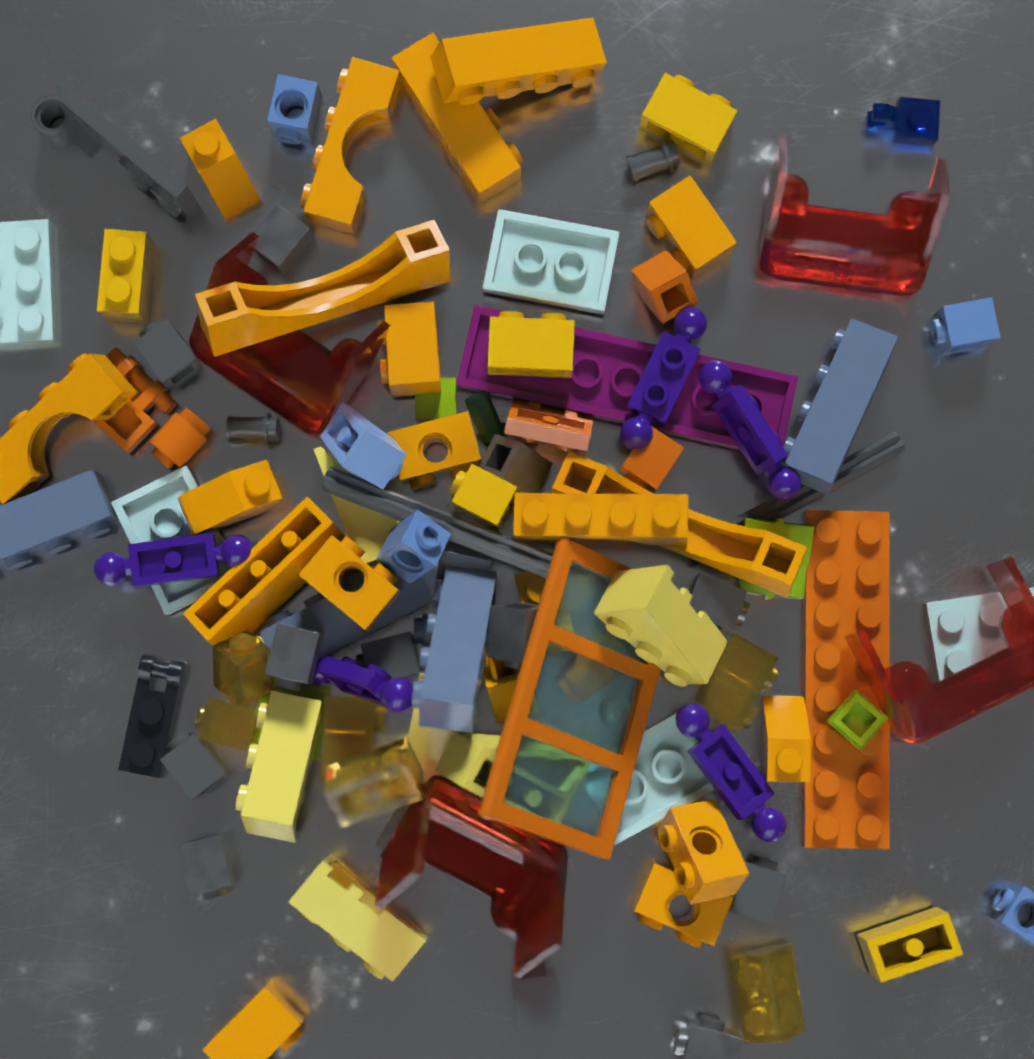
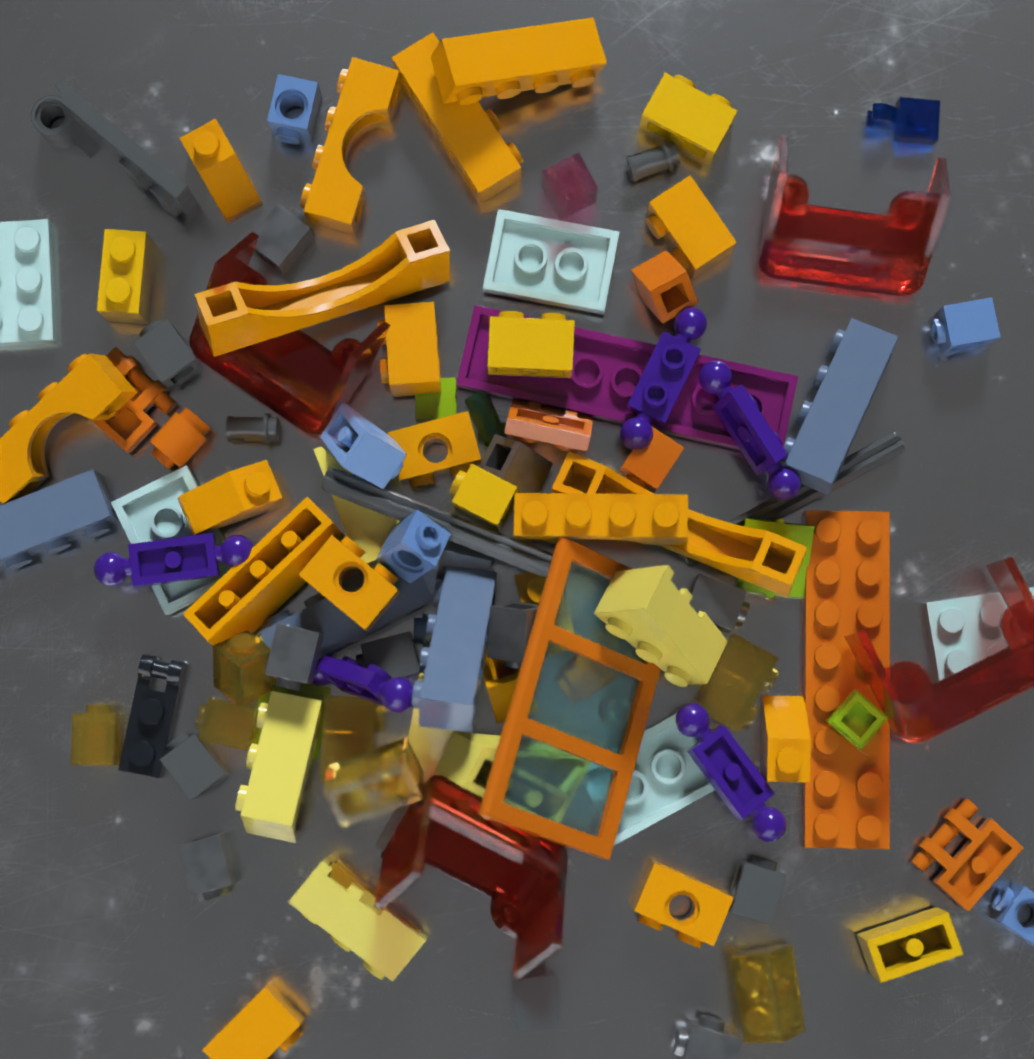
(97, 736): none -> clear yellow brick
(569, 186): none -> clear pink brick
(702, 851): light orange brick -> none
(976, 863): none -> orange plate

